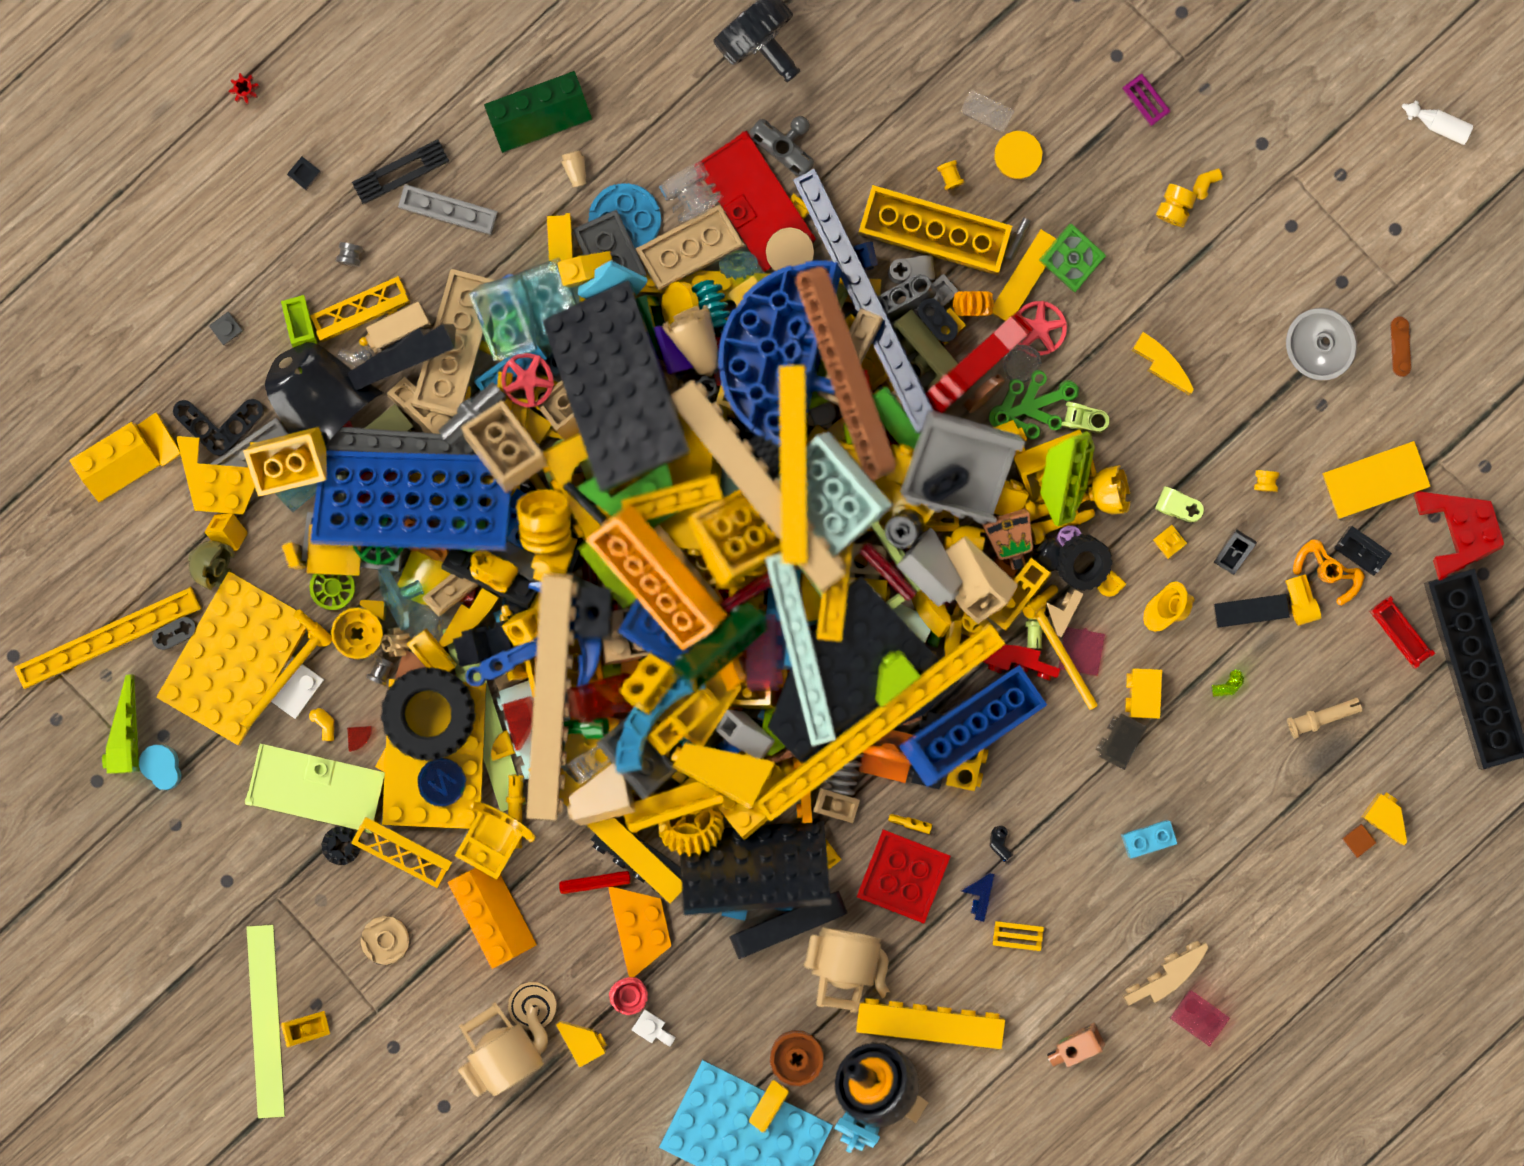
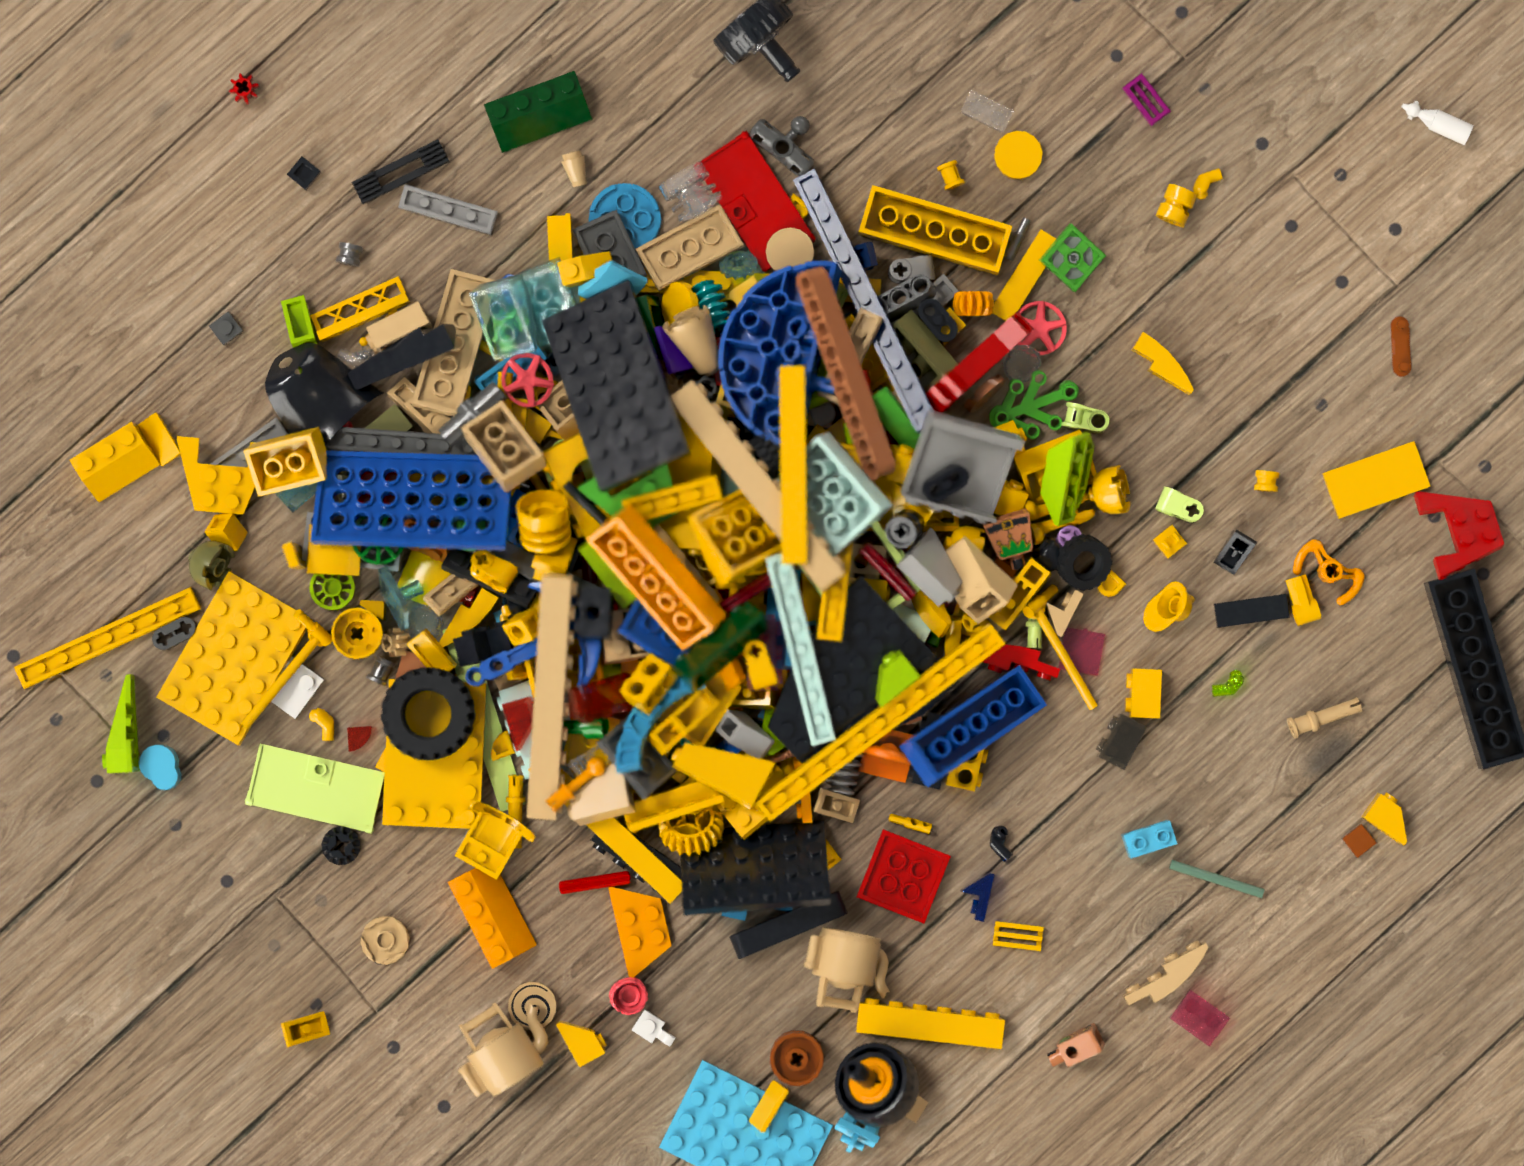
(224, 431): black beam -> none
(265, 1021): yellowish green sticker -> none
(408, 845): yellow fence -> none
(441, 782): clear blue tile -> none
(595, 767): none -> light orange pin
(760, 669): none -> yellow piece
(1216, 878): none -> sand green bar
(1307, 346): light grey dish -> none
(1362, 550): black hinge -> none
(1401, 632): red container -> none

